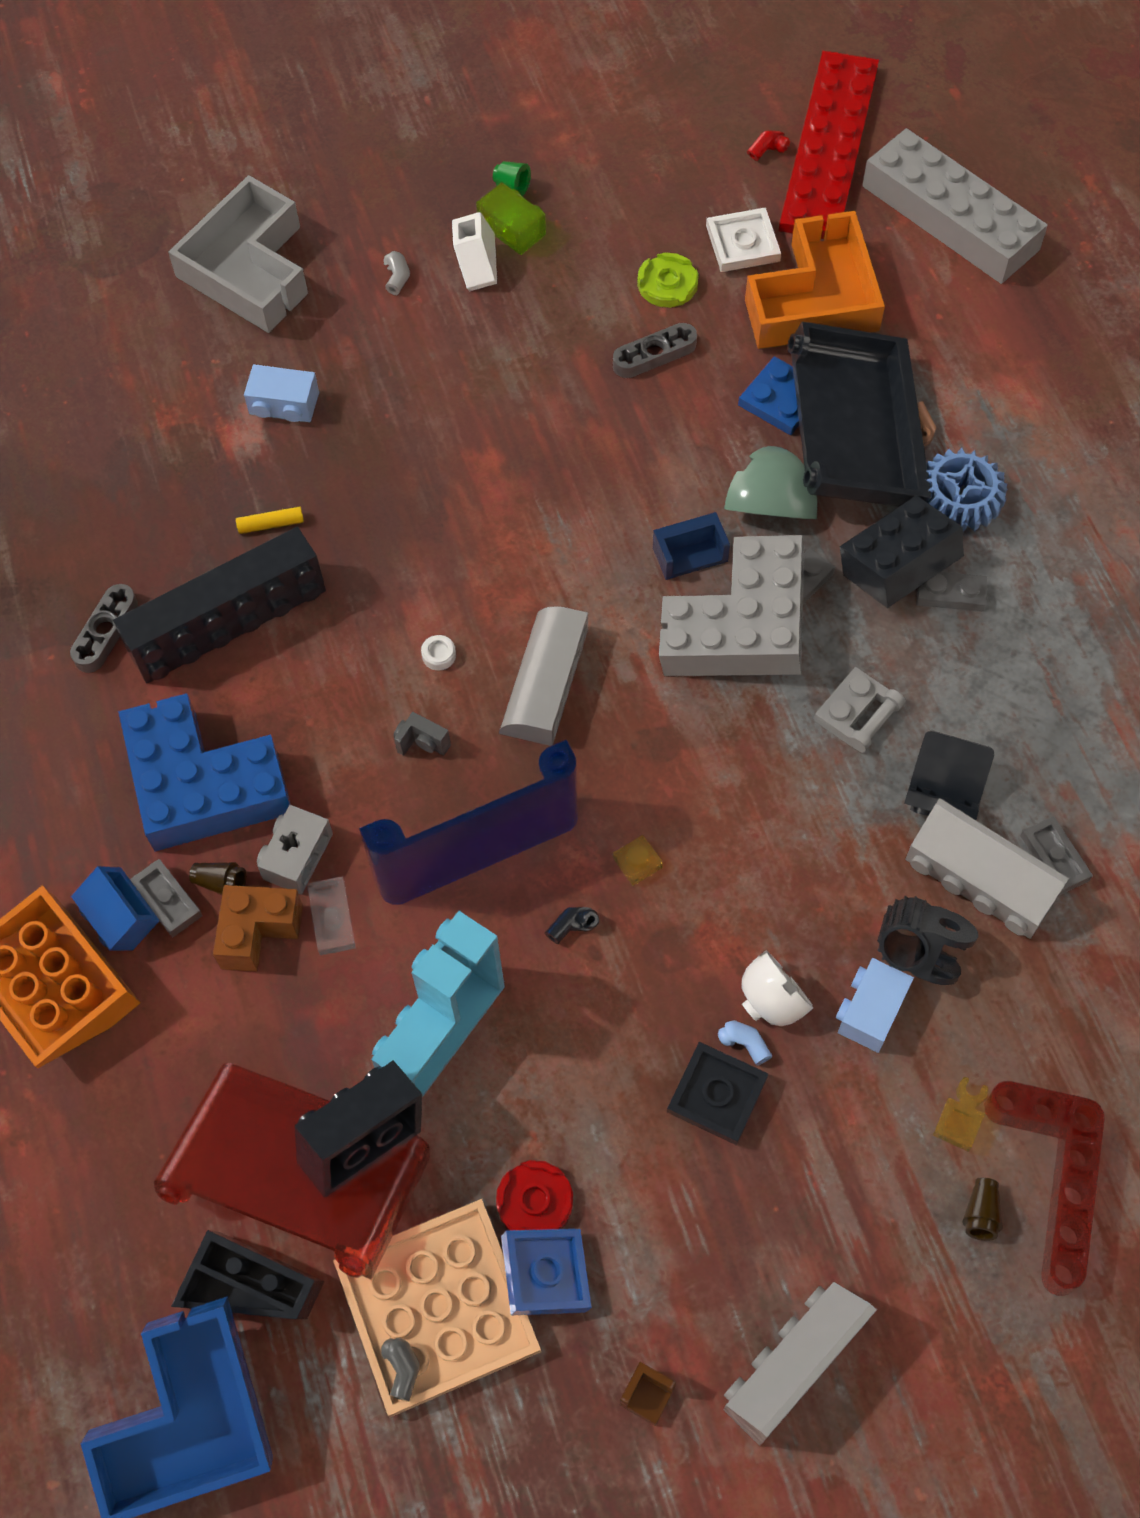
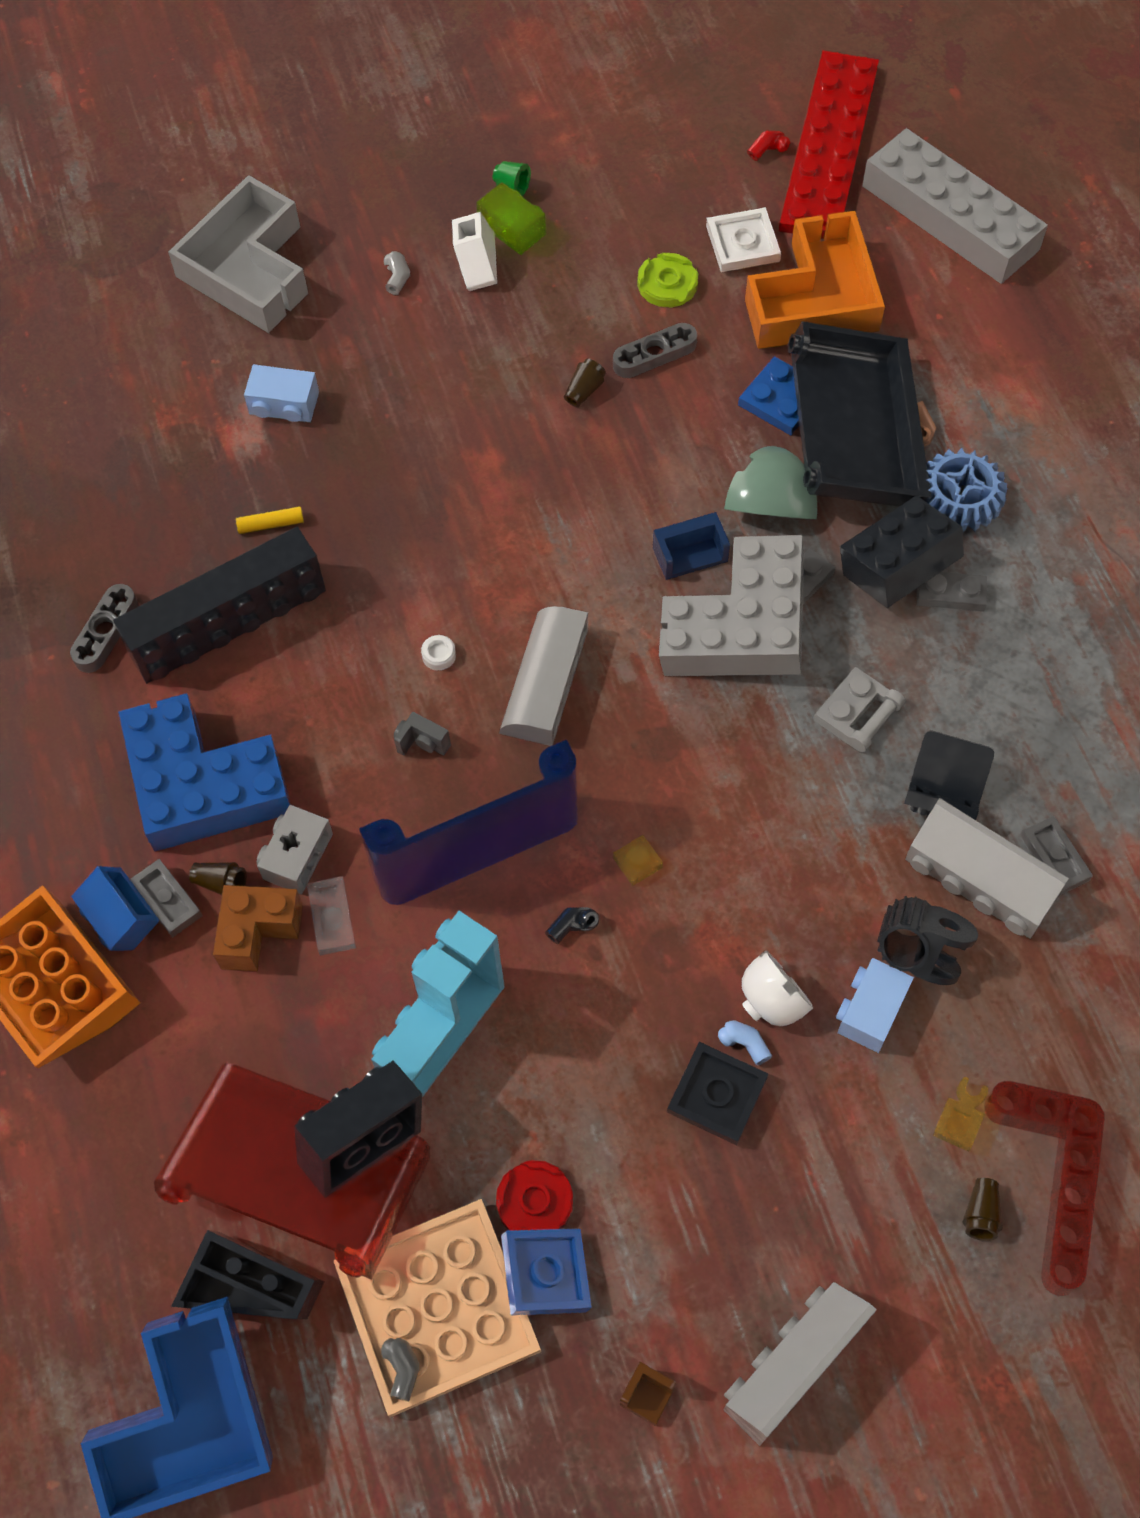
(586, 379): none -> dark brown cone

